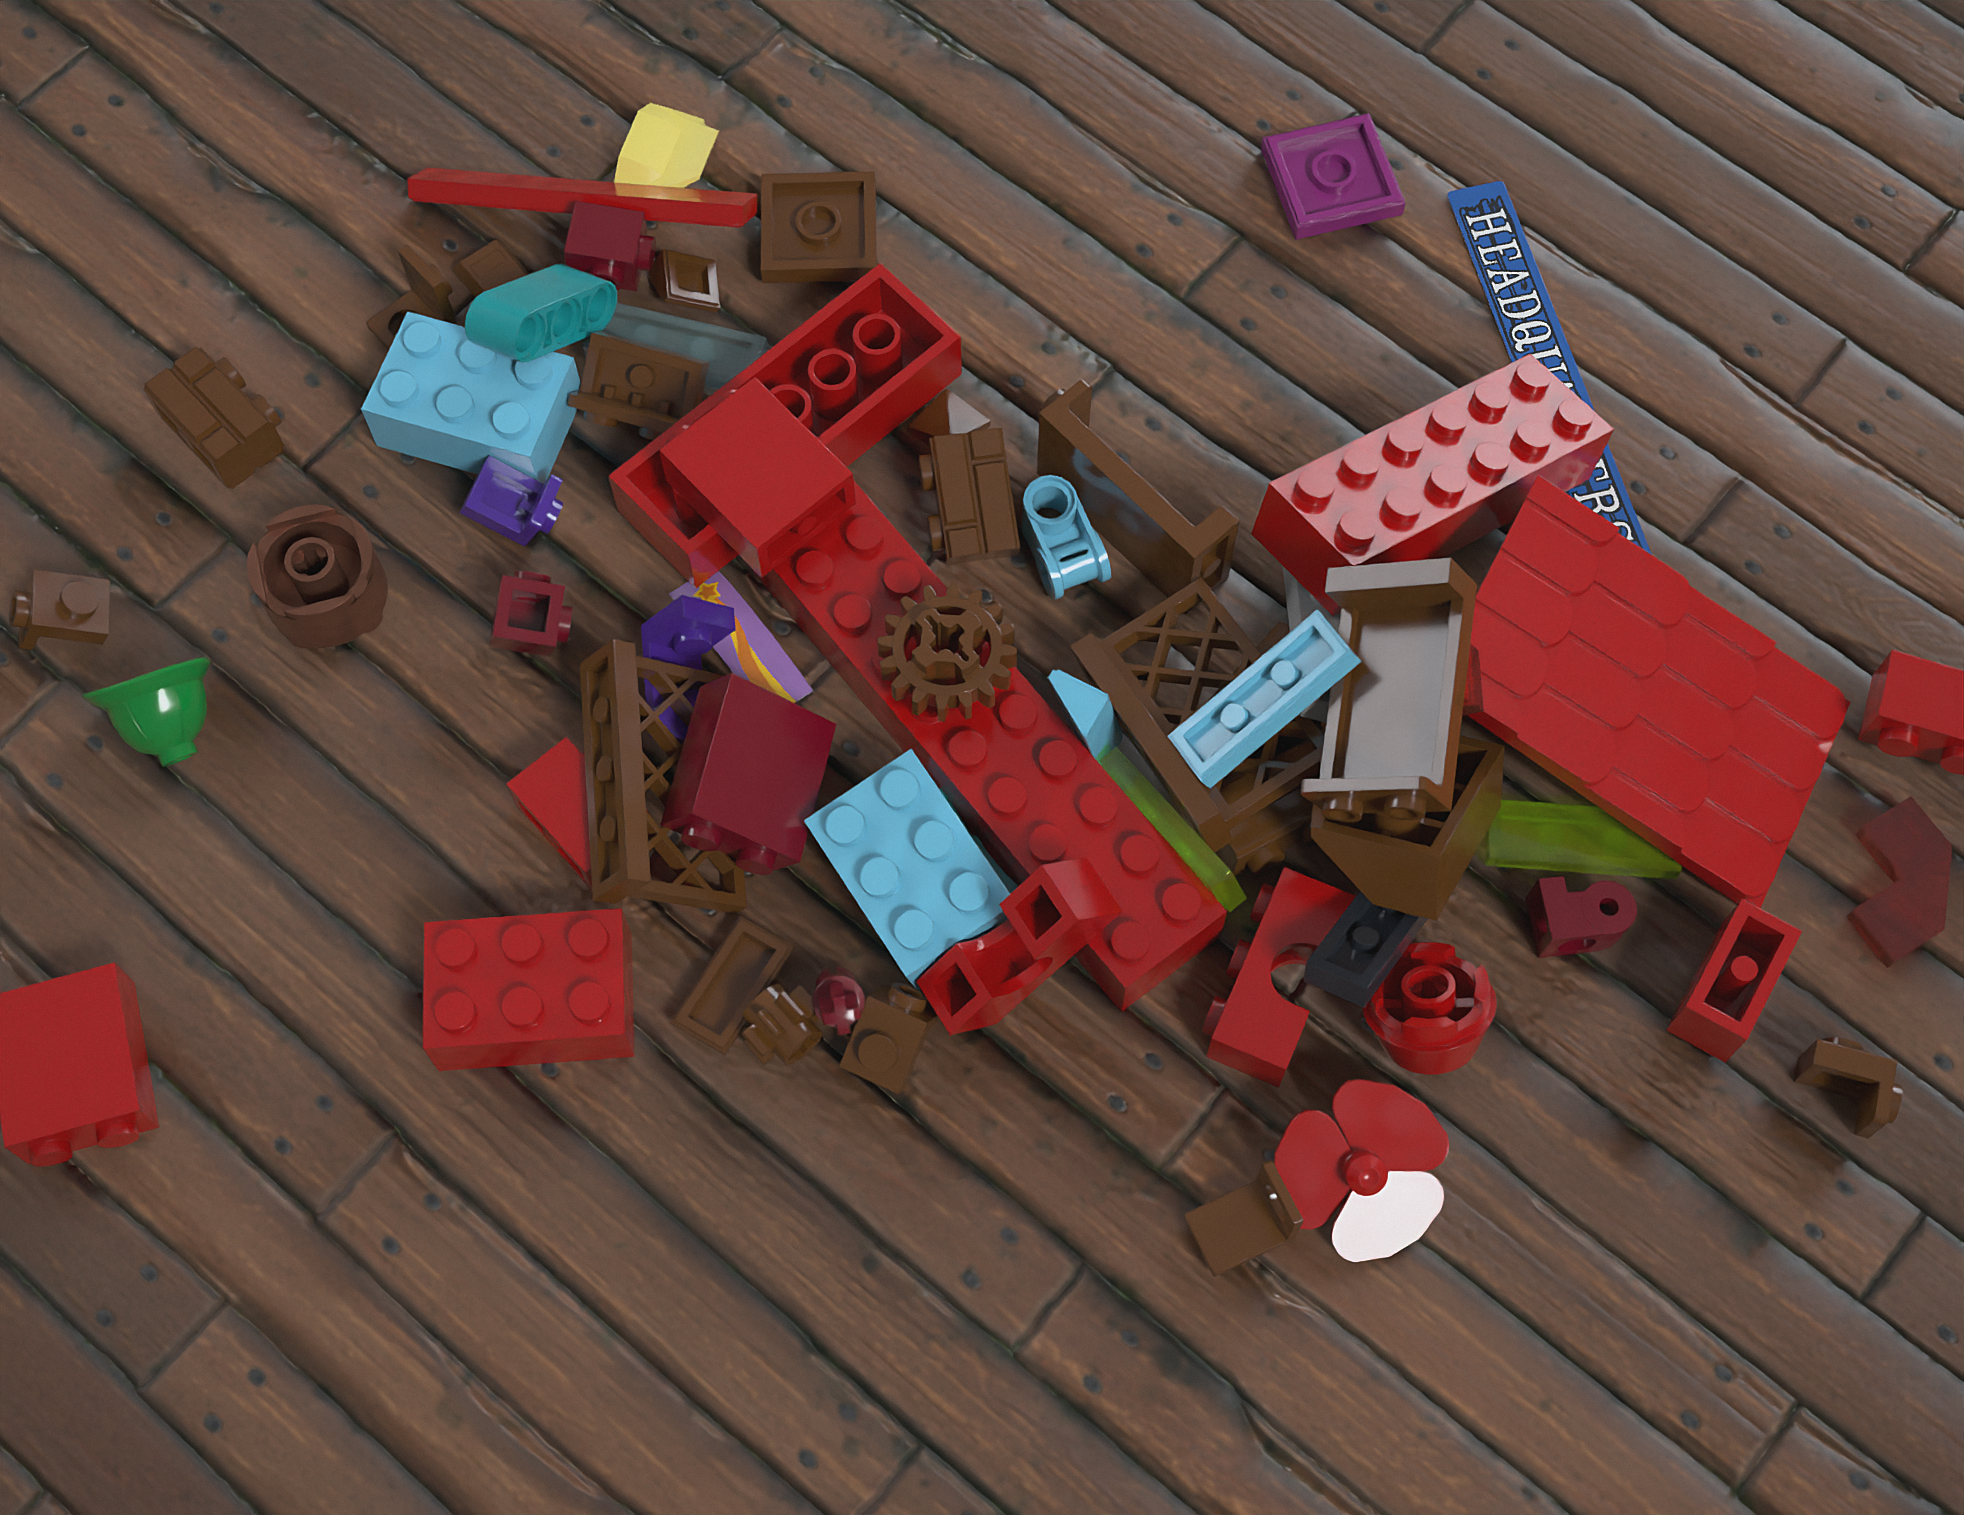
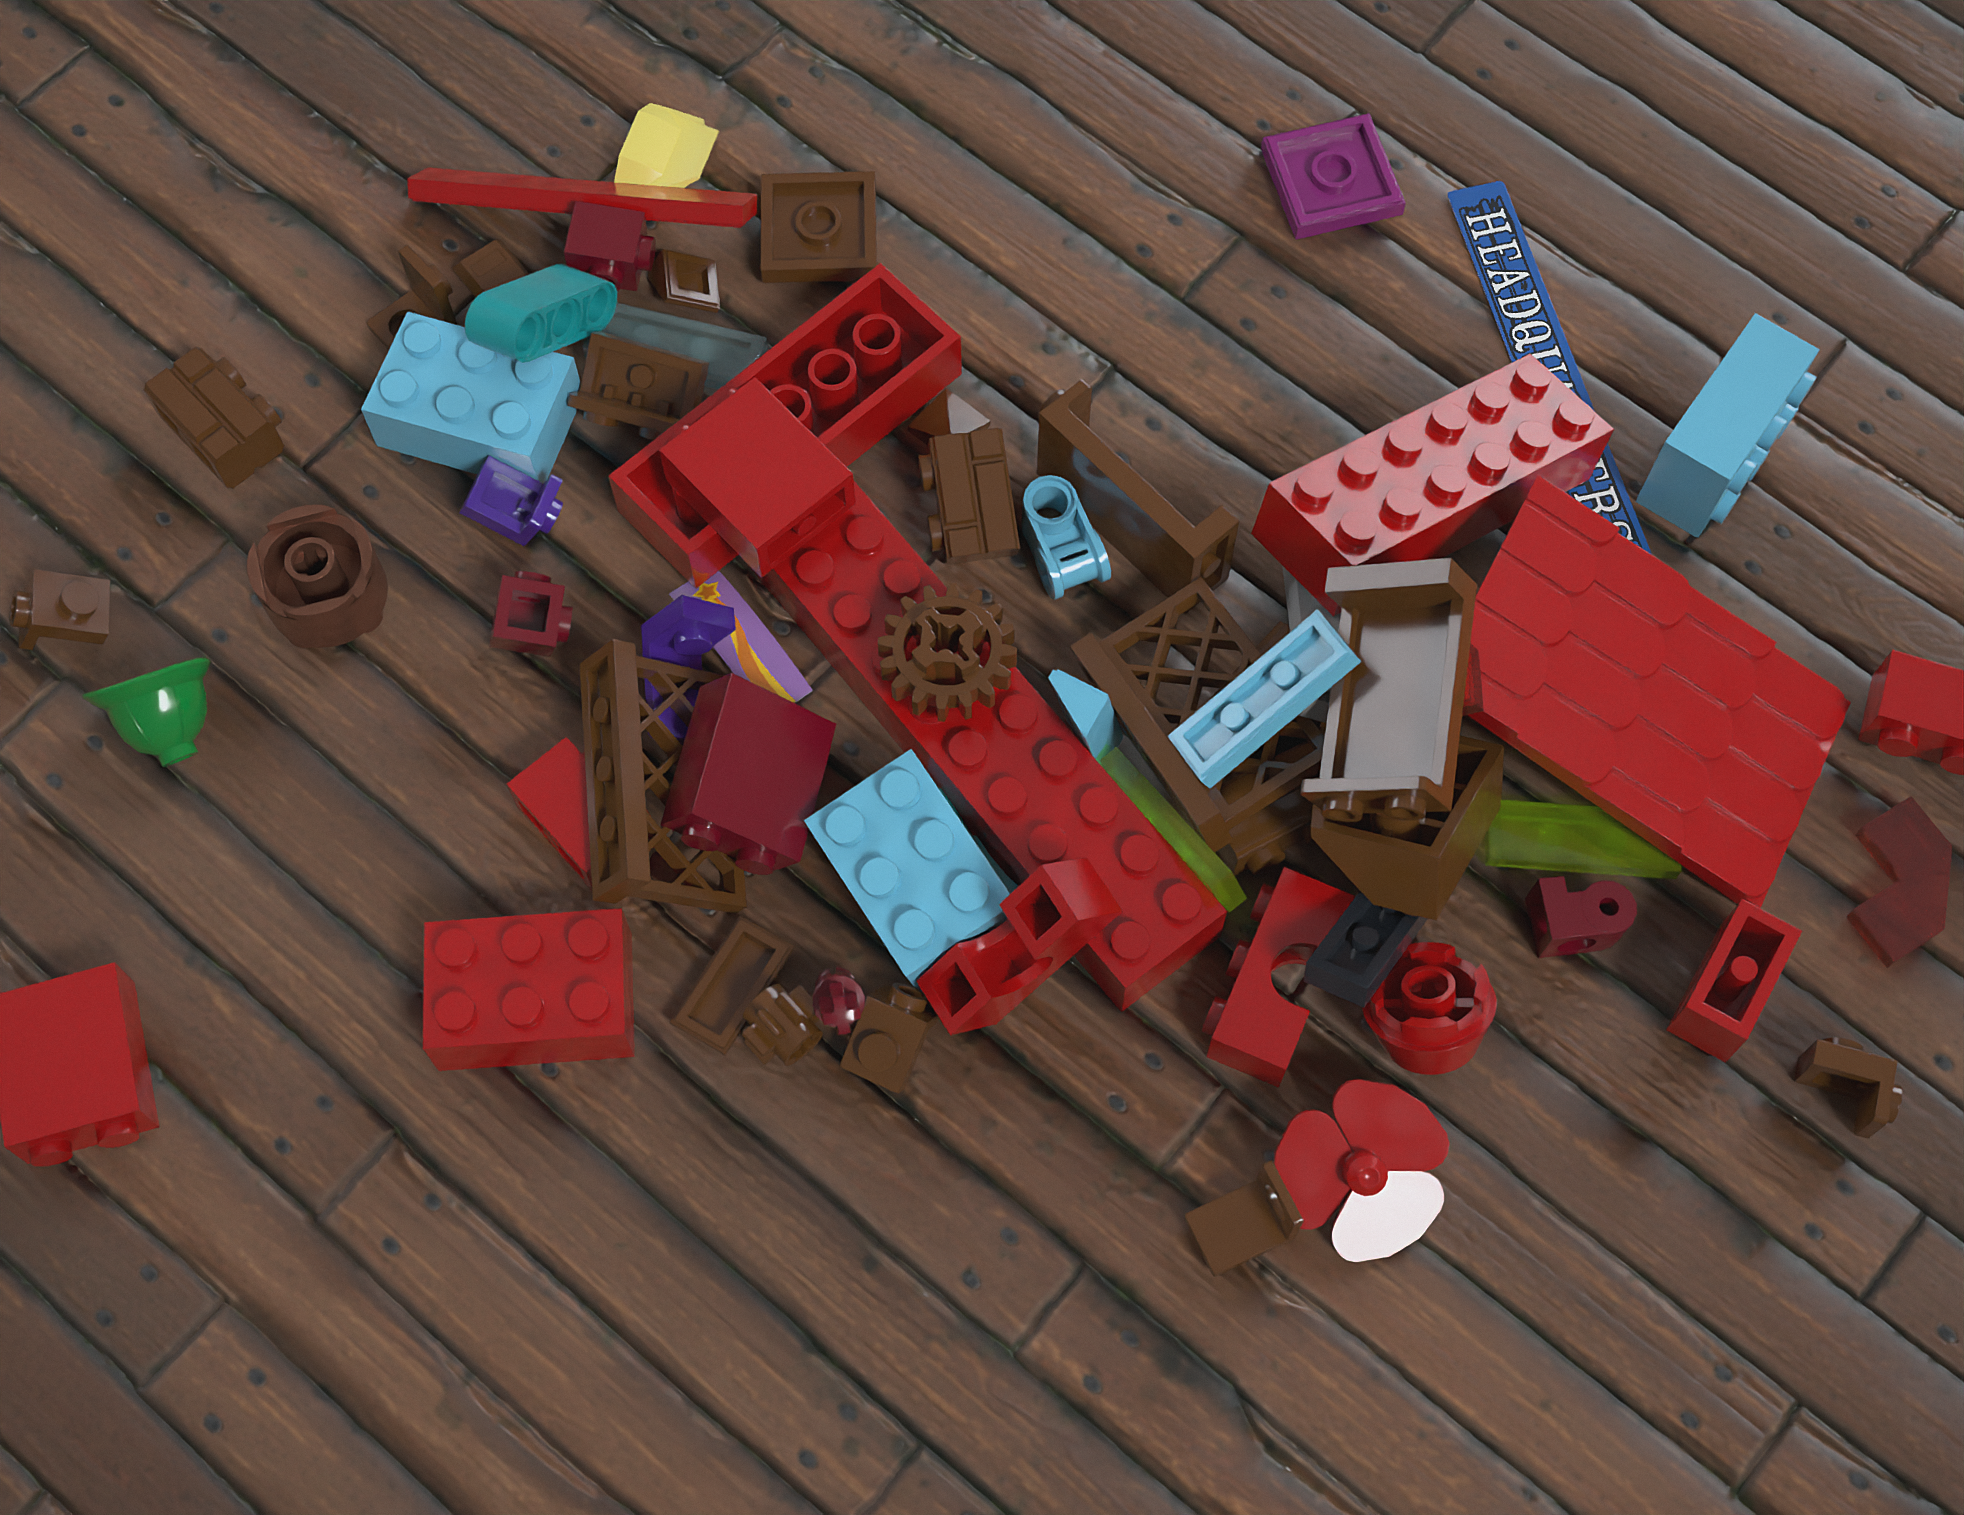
(1730, 427): none -> medium azure brick

